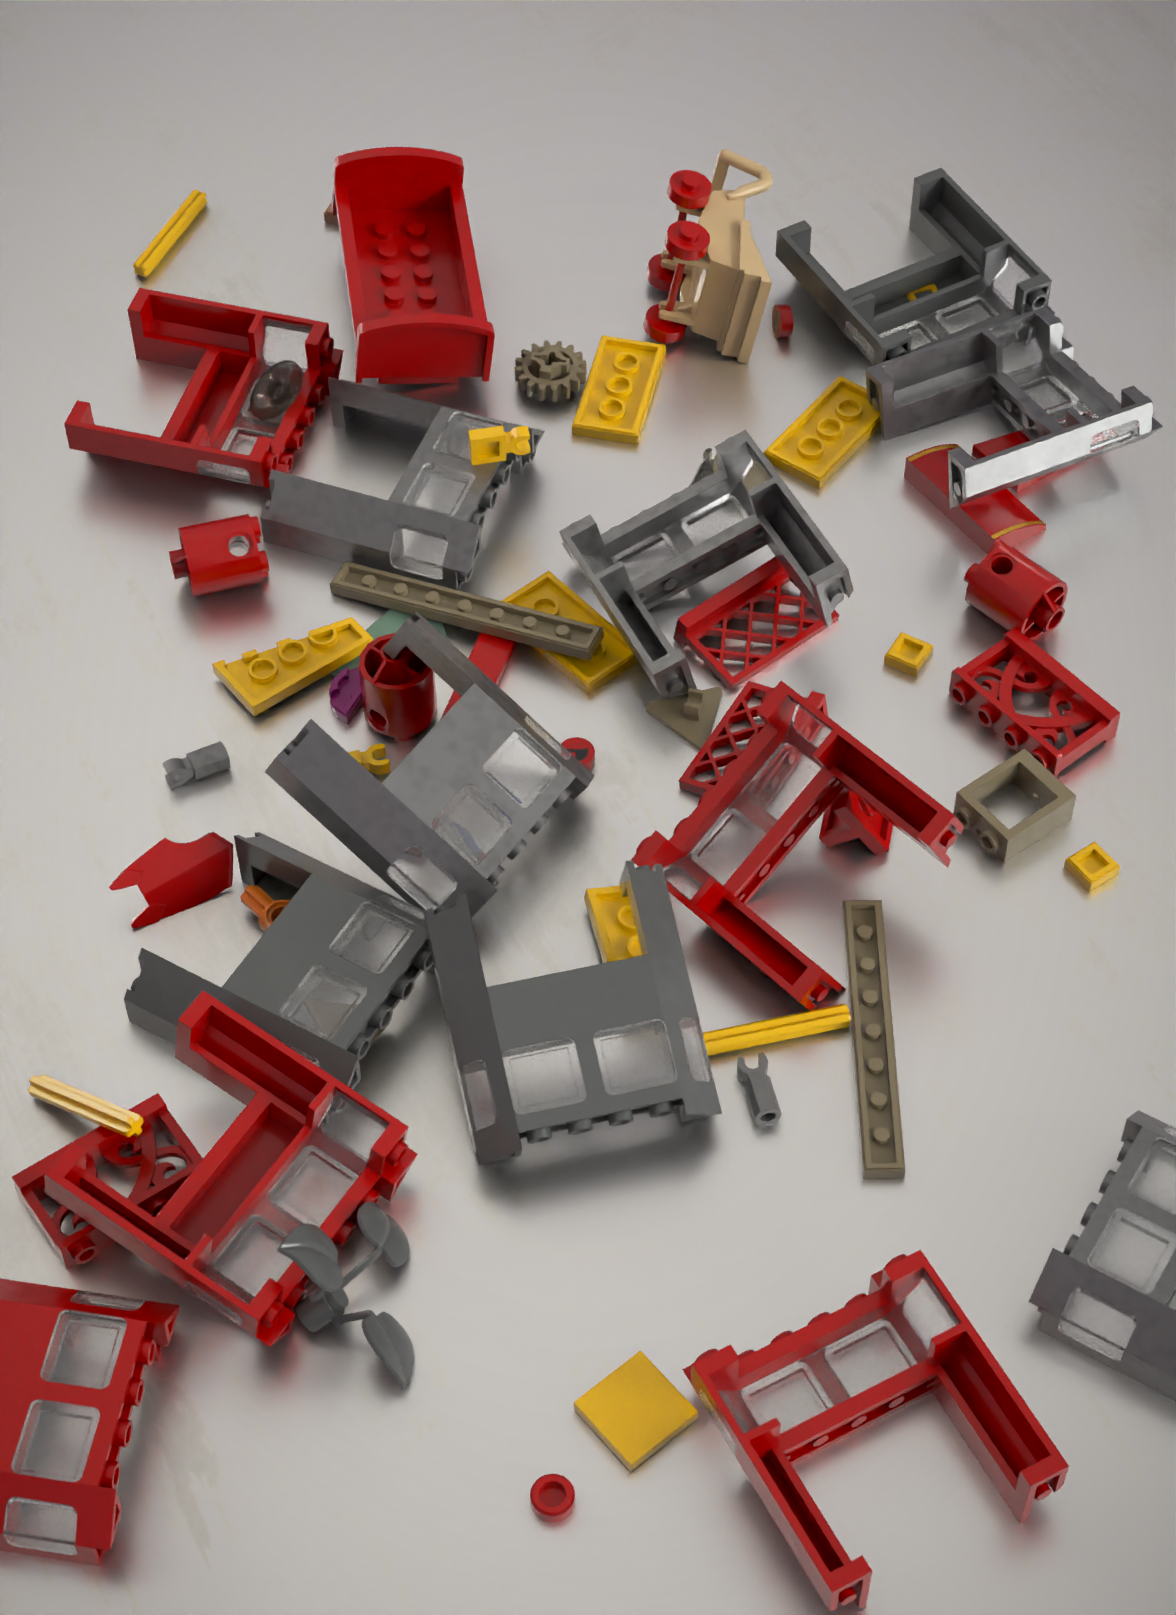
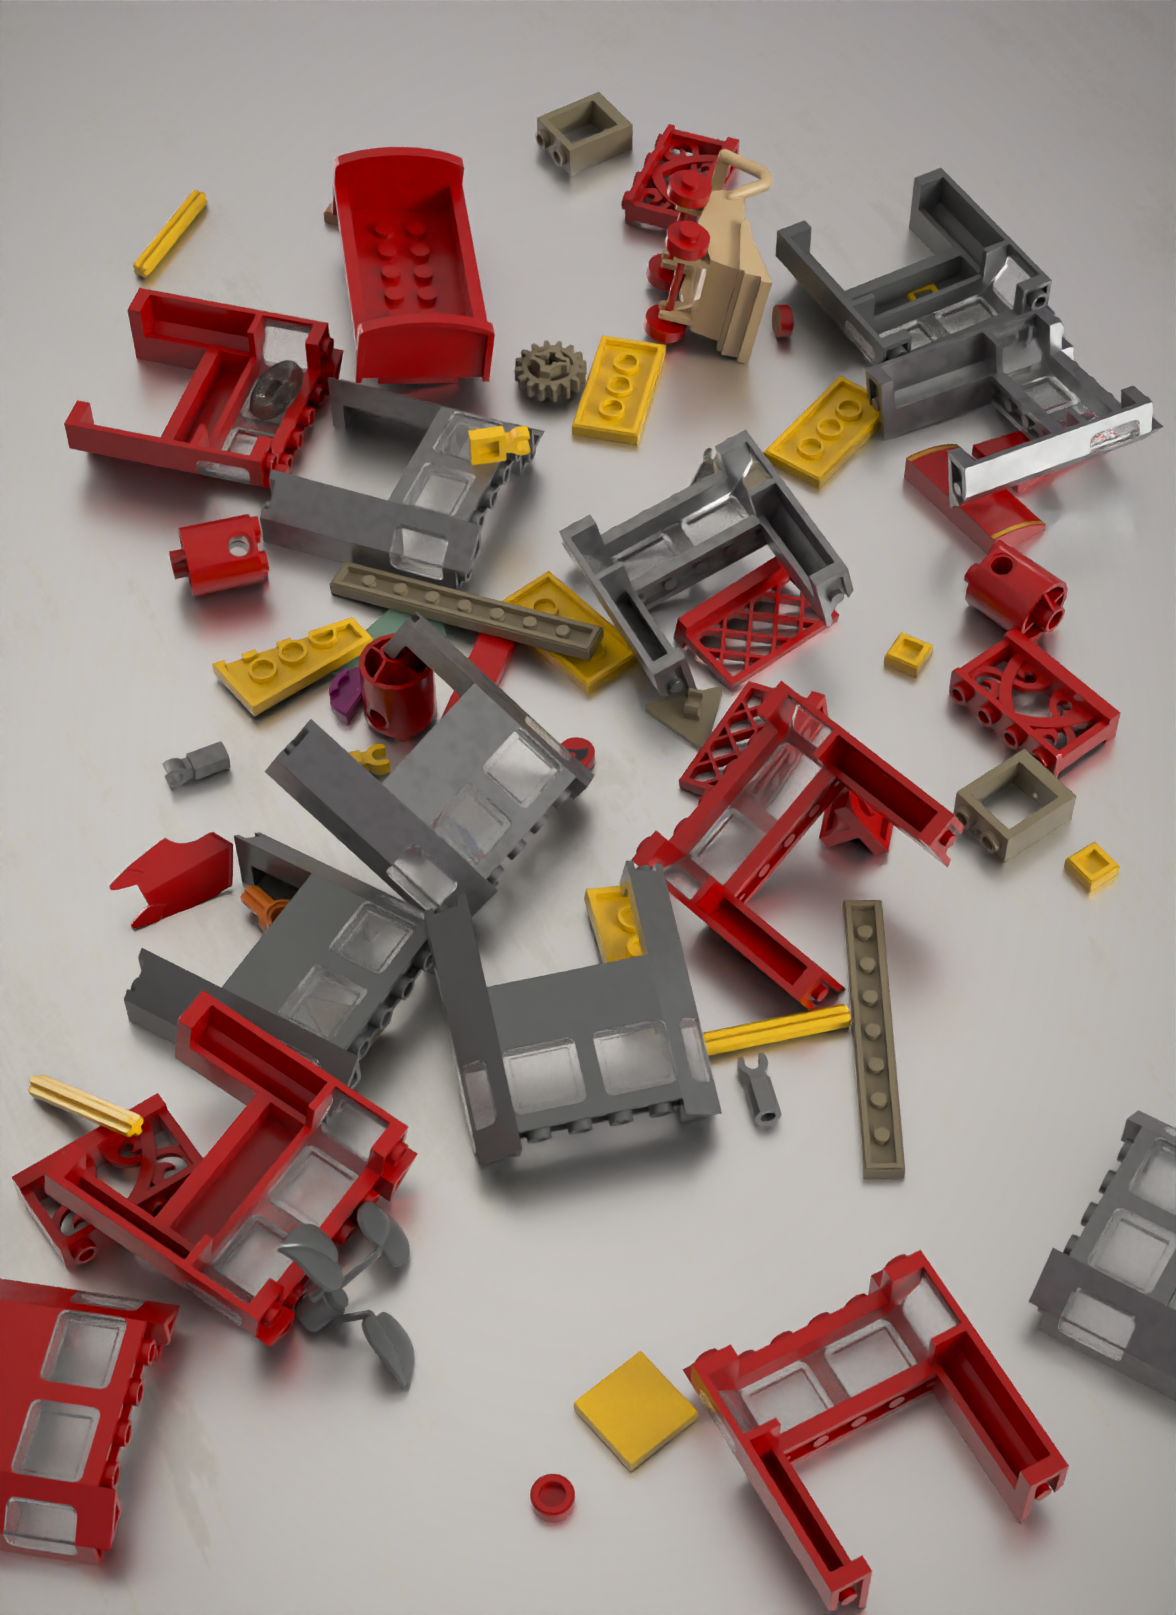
(613, 139): none -> dark tan window
(663, 164): none -> red fence

